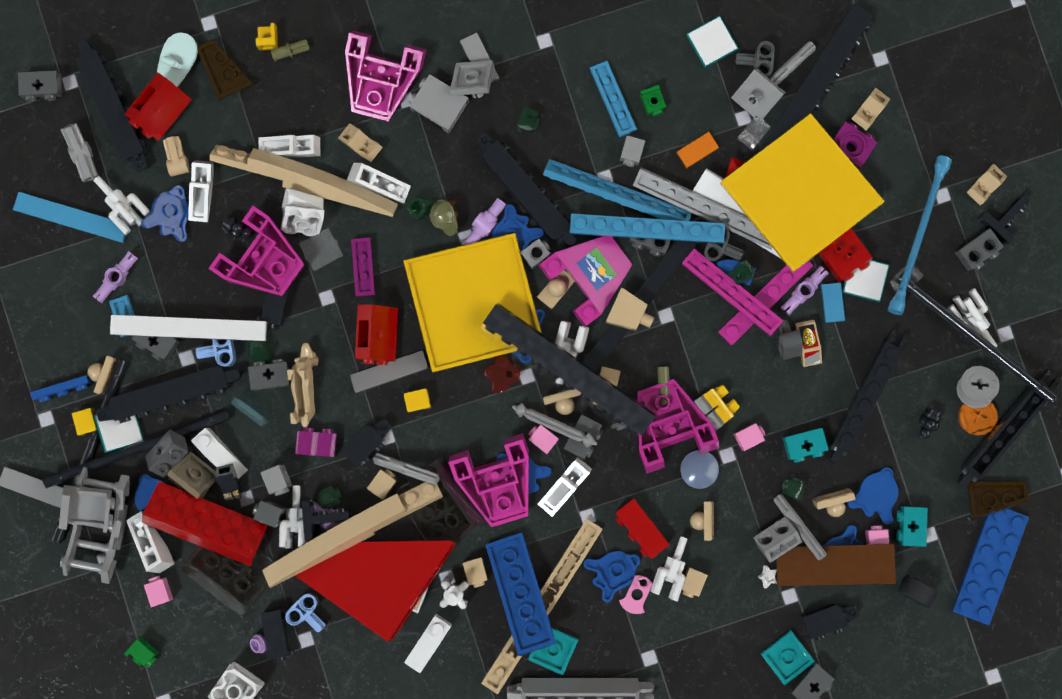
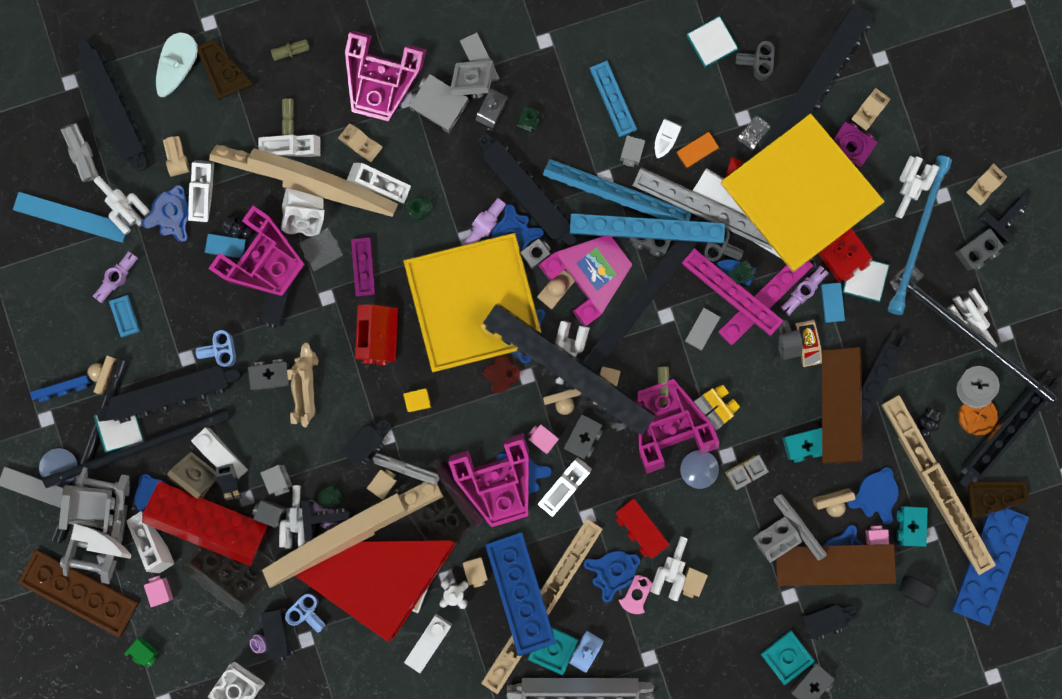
(30, 81): dark grey brick -> none
(57, 461): none -> sand blue dish
(78, 593): none -> reddish brown tile
(84, 421): yellow panel -> none
(99, 541): none -> white slope
(157, 107): red piece -> none
(161, 351): dark grey brick -> none
(166, 453): dark grey brick -> none
(188, 328): white tile -> none
(226, 246): none -> dark azure tile
(250, 412): clear light blue tile -> none
(258, 351): clear green plate -> none
(267, 37): yellow panel -> none
(287, 114): none -> olive piece
(316, 443): magenta brick -> none
(386, 373): light grey slope -> none
(444, 216): olive piece -> none
(491, 108): none -> dark grey beam
(555, 425): light grey wheel -> none
(586, 651): none -> light blue beam
(629, 312): tan torso -> none
(646, 96): green brick -> none
(666, 137): none -> white plate
(702, 329): none -> light grey tile
(704, 520): tan tile -> none
(746, 471): none -> light grey hips
(750, 436): bright pink brick -> none
(758, 94): light grey tile -> none
(767, 576): white piece -> none
(793, 63): light grey axle -> none
(793, 488): clear green plate -> none
(842, 406): none -> reddish brown tile
(914, 183): none -> white plant
(938, 485): none -> tan slope

